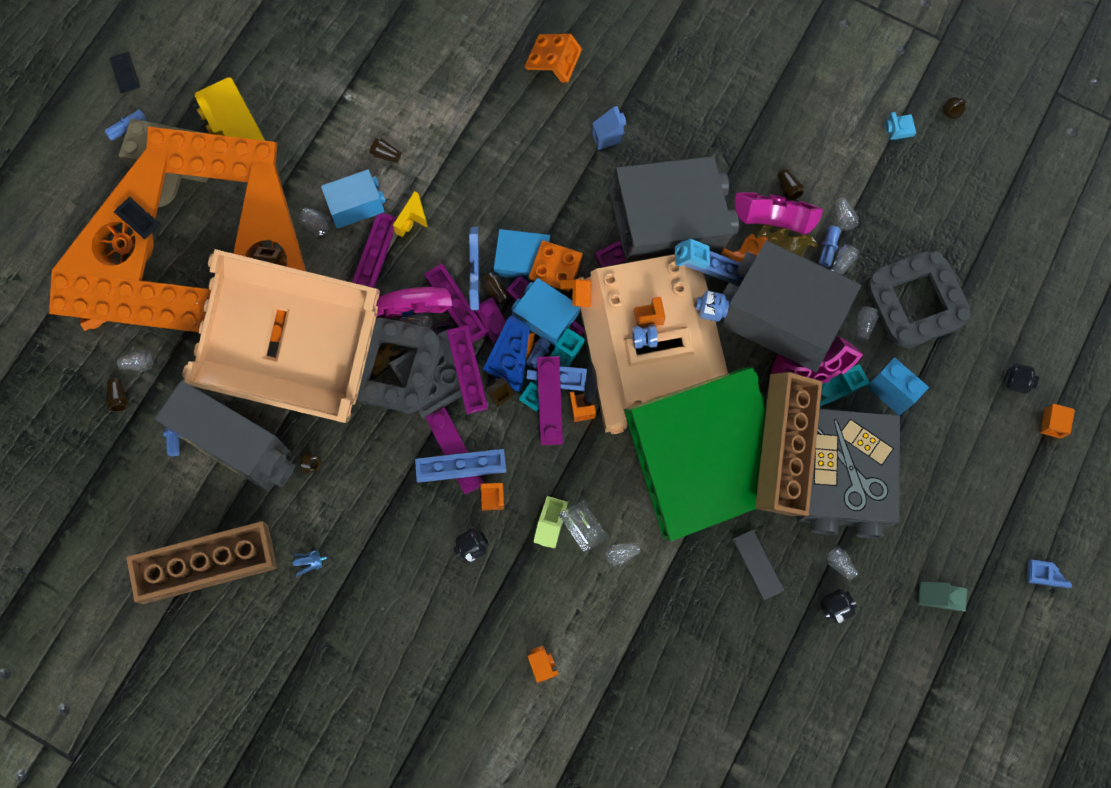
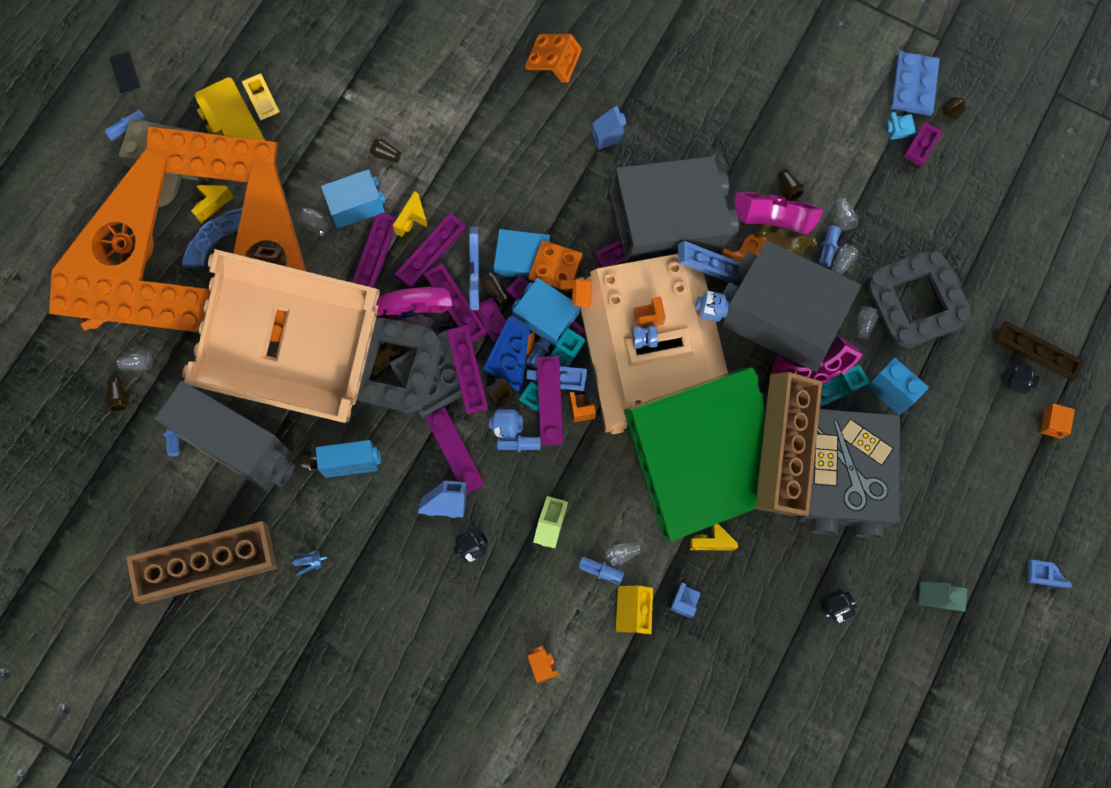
(137, 218): black tile -> none
(208, 236): none -> medium blue tile
(215, 198): none -> yellow slope
(260, 96): none -> yellow slope
(348, 458): none -> dark azure brick
(430, 251): none -> magenta plate
(445, 500): none -> medium blue slope
(460, 465): medium blue plate -> none
(492, 496): orange panel -> none
(506, 423): none -> medium blue head
(518, 443): none -> medium blue axle
(583, 526): clear plate -> none
(601, 570): none -> medium blue axle
(634, 609): none -> yellow panel
(685, 601): none -> medium blue panel
(693, 253): medium azure bracket -> none
(720, 540): none -> yellow slope
(758, 565): dark grey tile -> none
(841, 562): clear cone -> none
(915, 83): none -> medium blue plate
(923, 144): none -> magenta plate
(1039, 351): none -> dark brown plate

